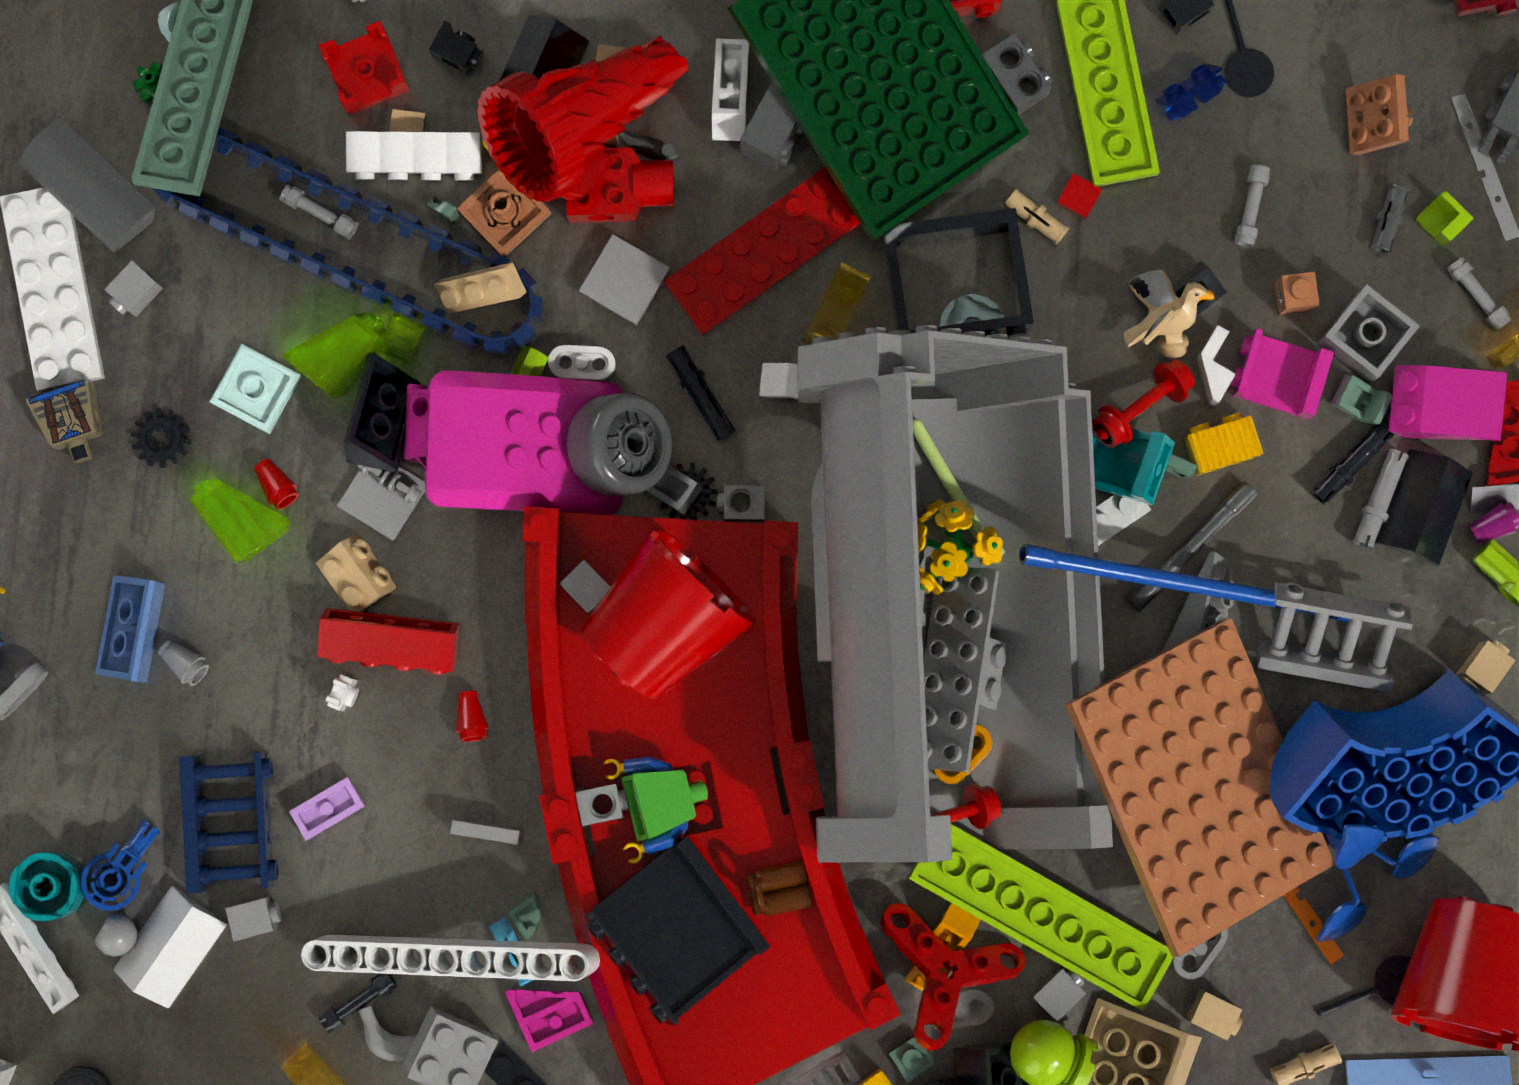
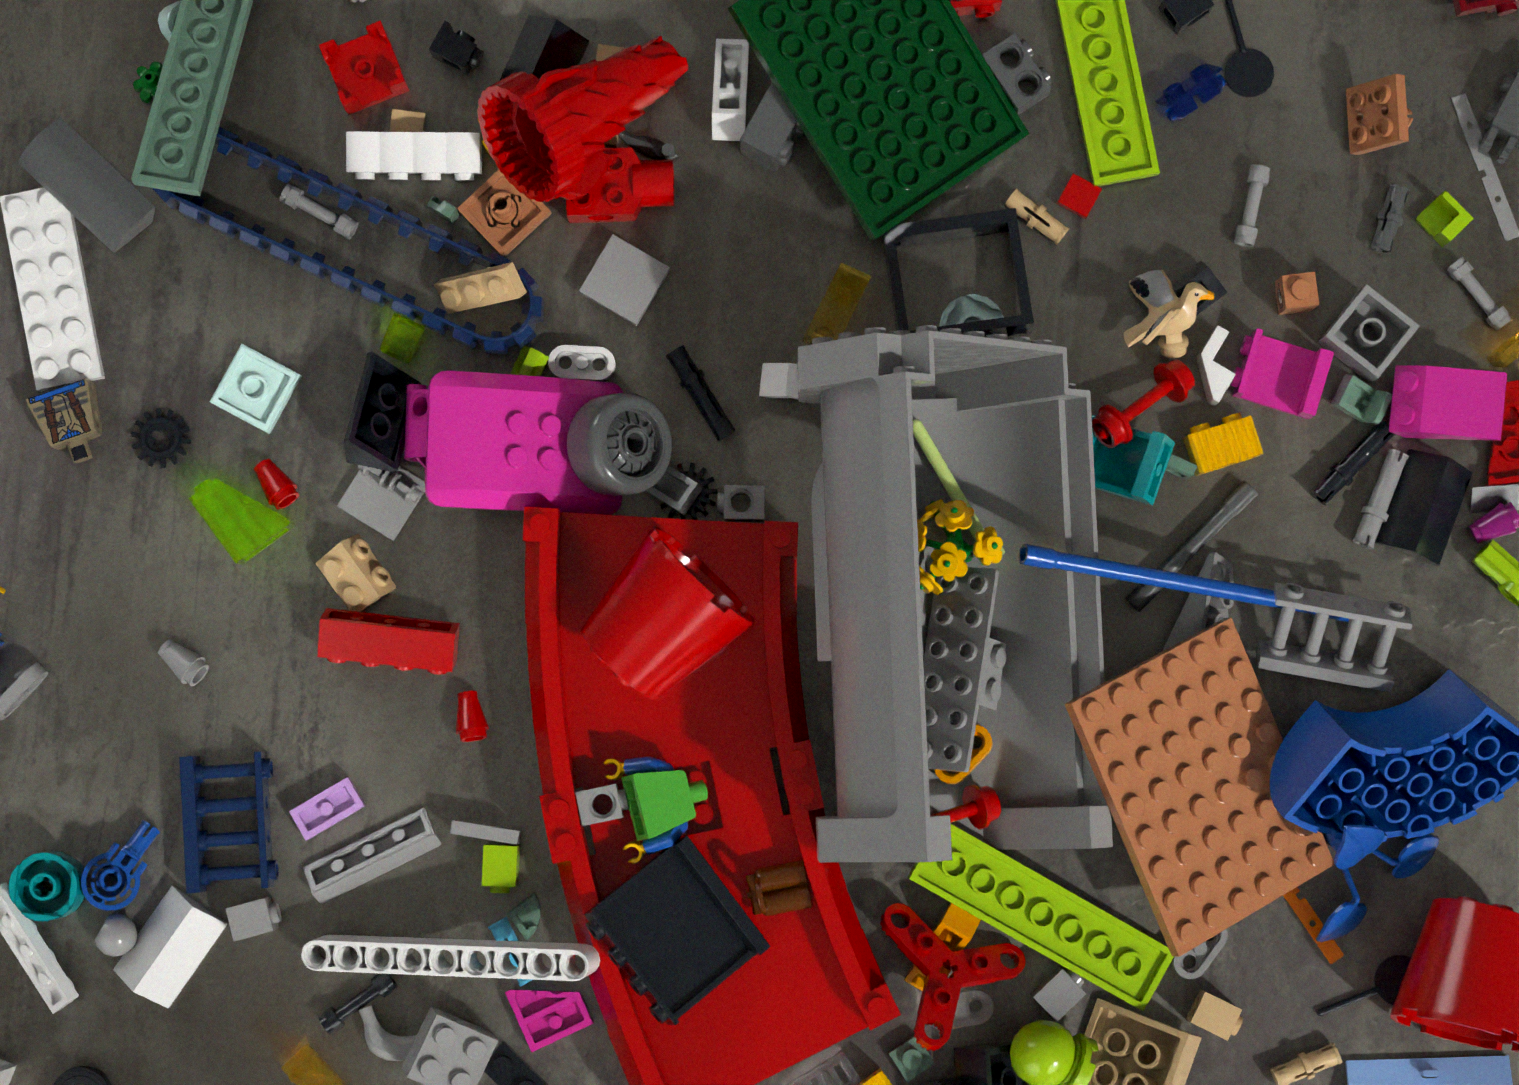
(130, 628): medium blue slope -> none
(132, 290): light grey brick -> none
(339, 353): clear neon green slope -> none
(343, 693): white plate -> none
(372, 856): none -> light grey slope
(500, 867): none -> lime brick
(585, 586): light grey brick -> none
(762, 252): red plate -> none
(1116, 515): white plate -> none
(1486, 666): tan brick -> none

